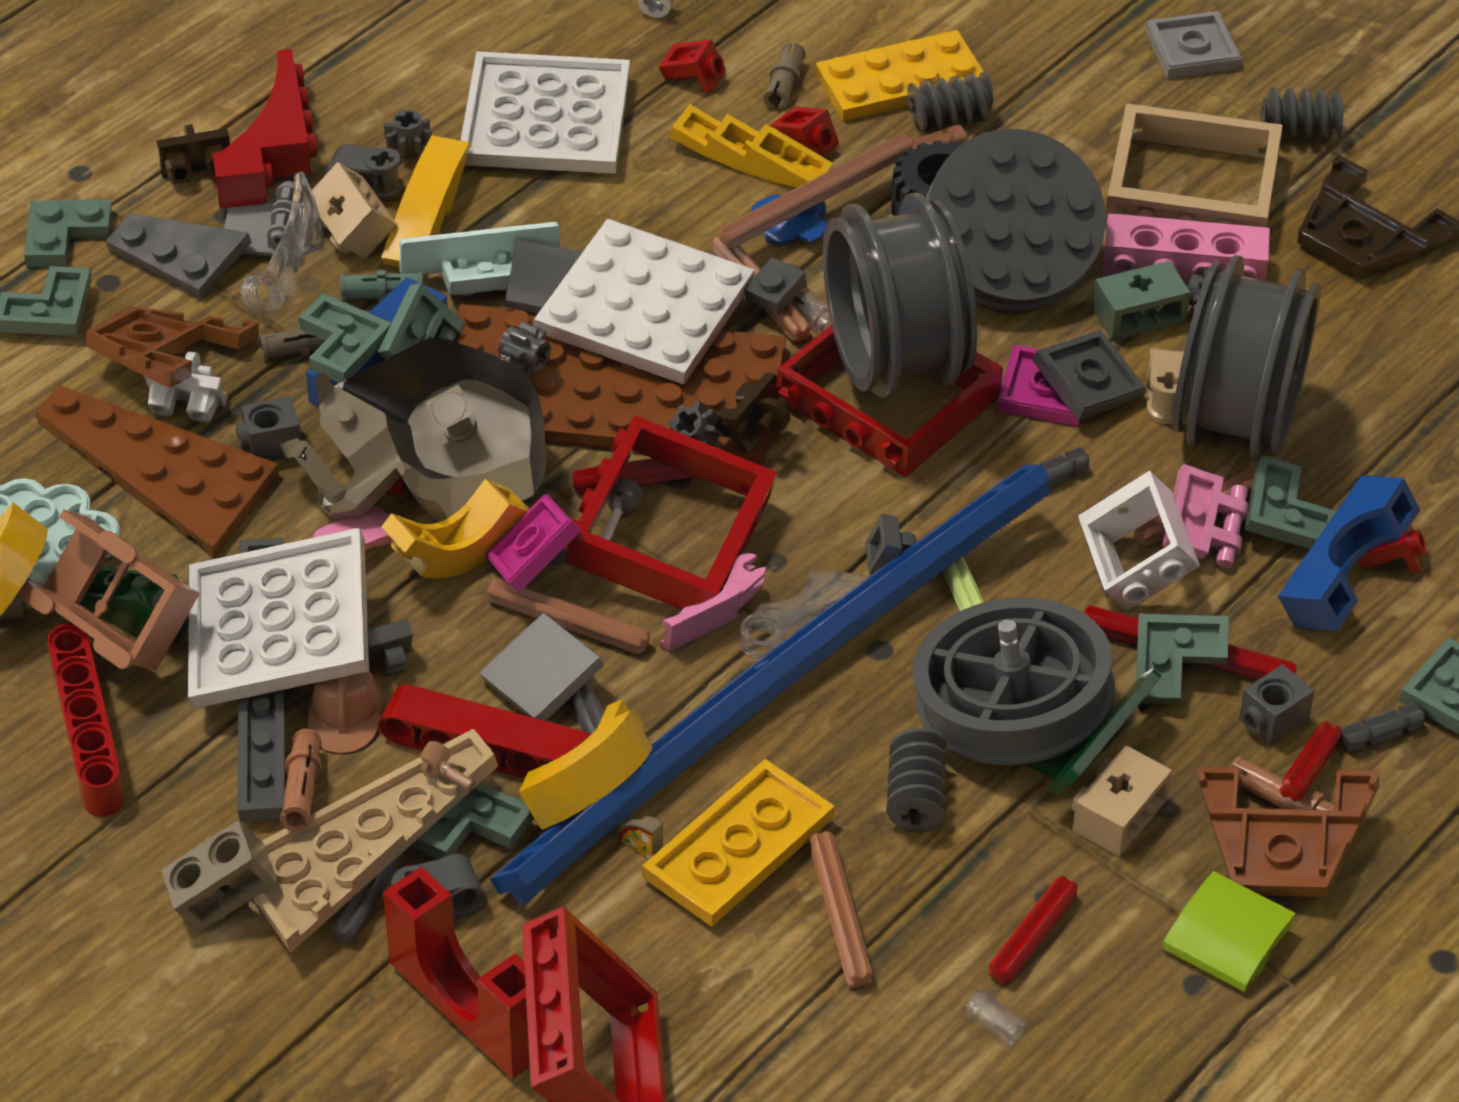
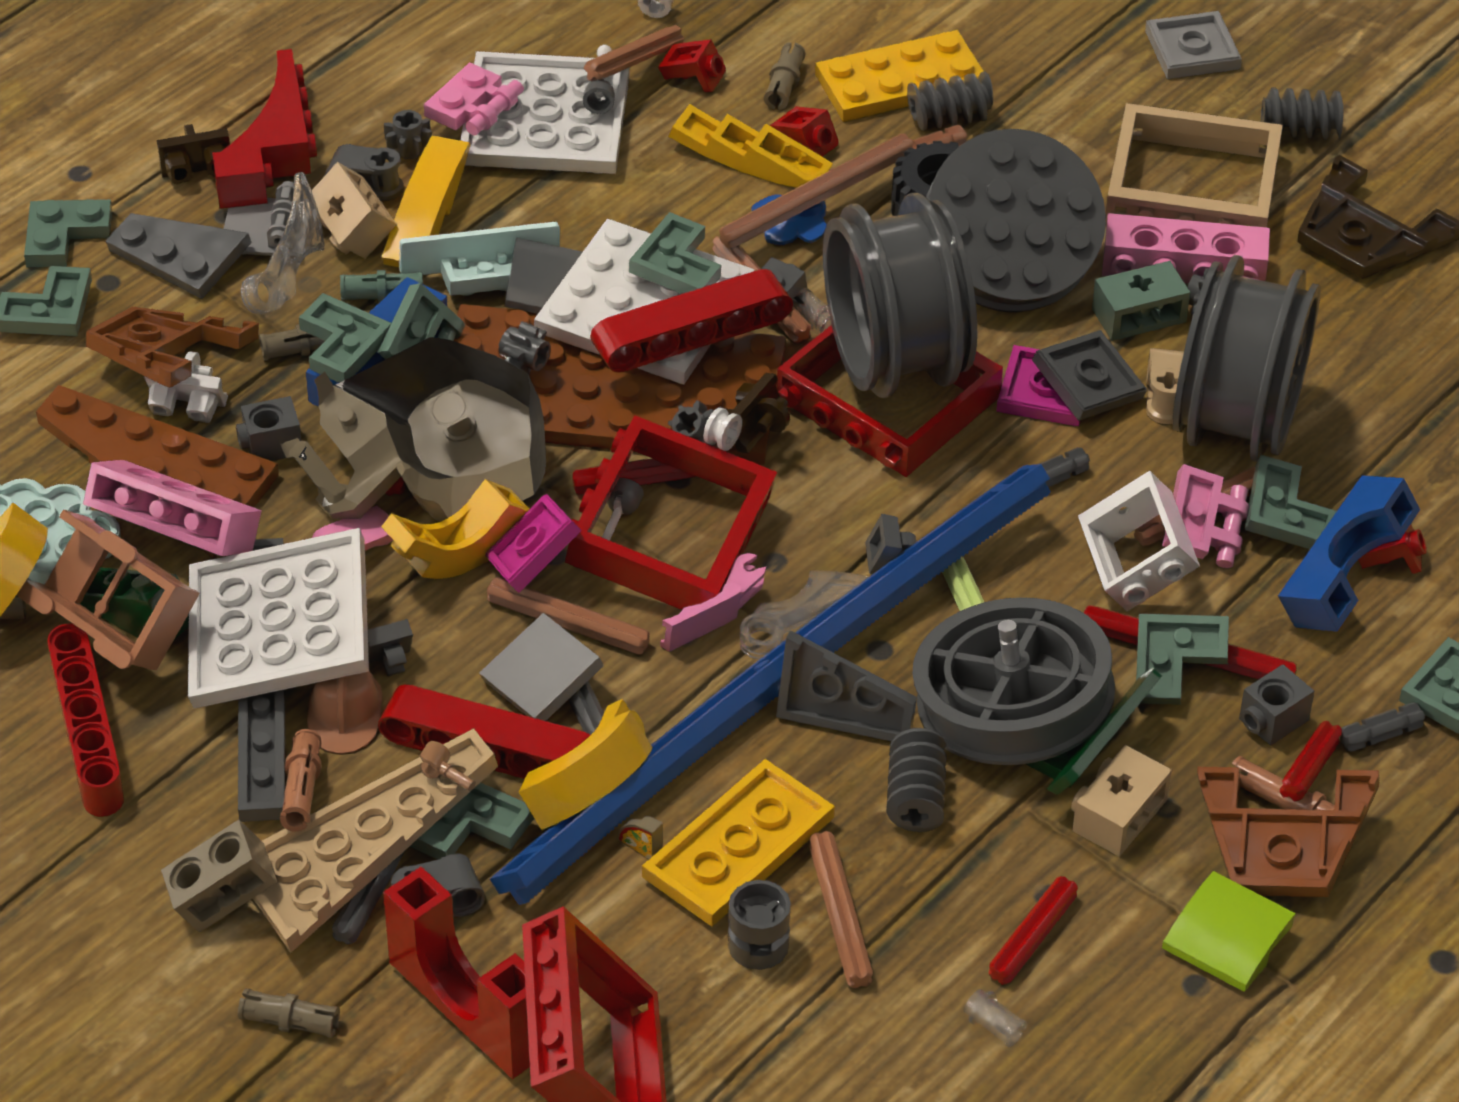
(172, 507): none -> bright pink brick
(288, 1012): none -> dark tan pin
(465, 99): none -> bright pink plate
(597, 89): none -> dark grey hinge
(633, 53): none -> nougat axle
(669, 256): none -> sand green plate
(691, 320): none -> red beam
(722, 429): none -> white bush
(759, 924): none -> dark grey wheel
(838, 694): none -> dark grey wing

